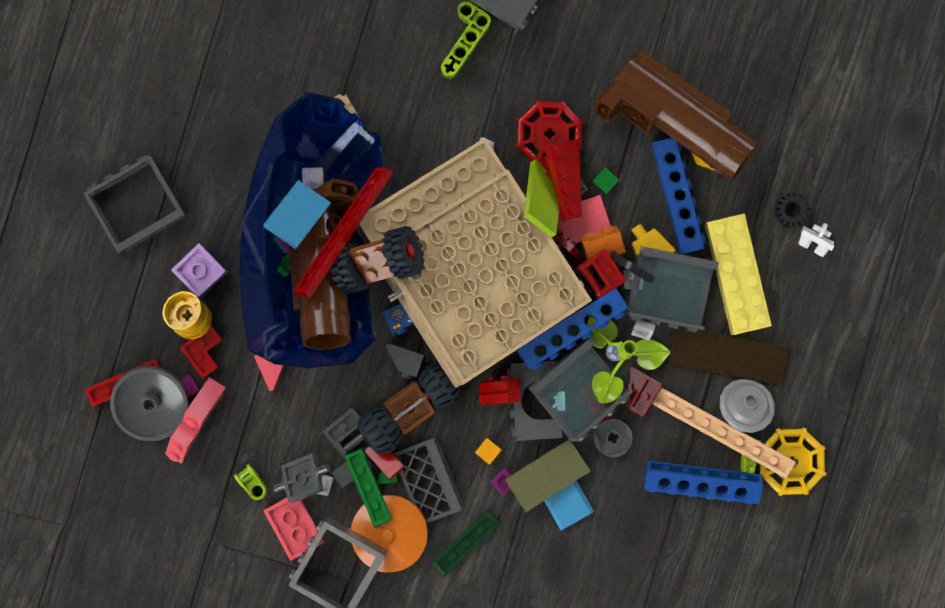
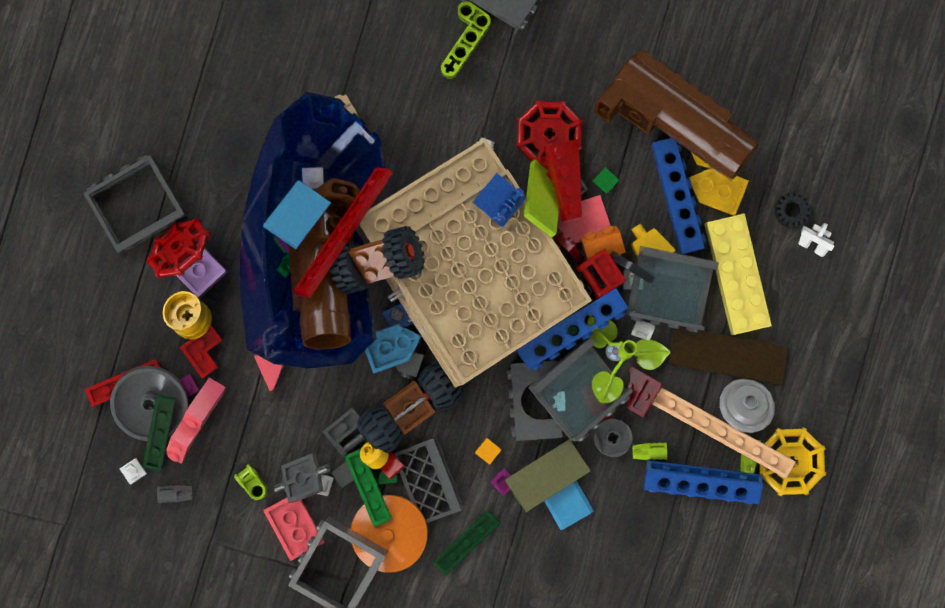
(133, 471): none -> white tile
(159, 432): none -> dark green tile
(174, 493): none -> dark grey hinge
(176, 256): none -> red plate
(373, 457): none -> yellow head
(392, 347): none -> dark azure tile
(499, 200): none -> blue hinge
(499, 391): red brick -> none
(650, 451): none -> lime hinge
(718, 191): none -> yellow tile

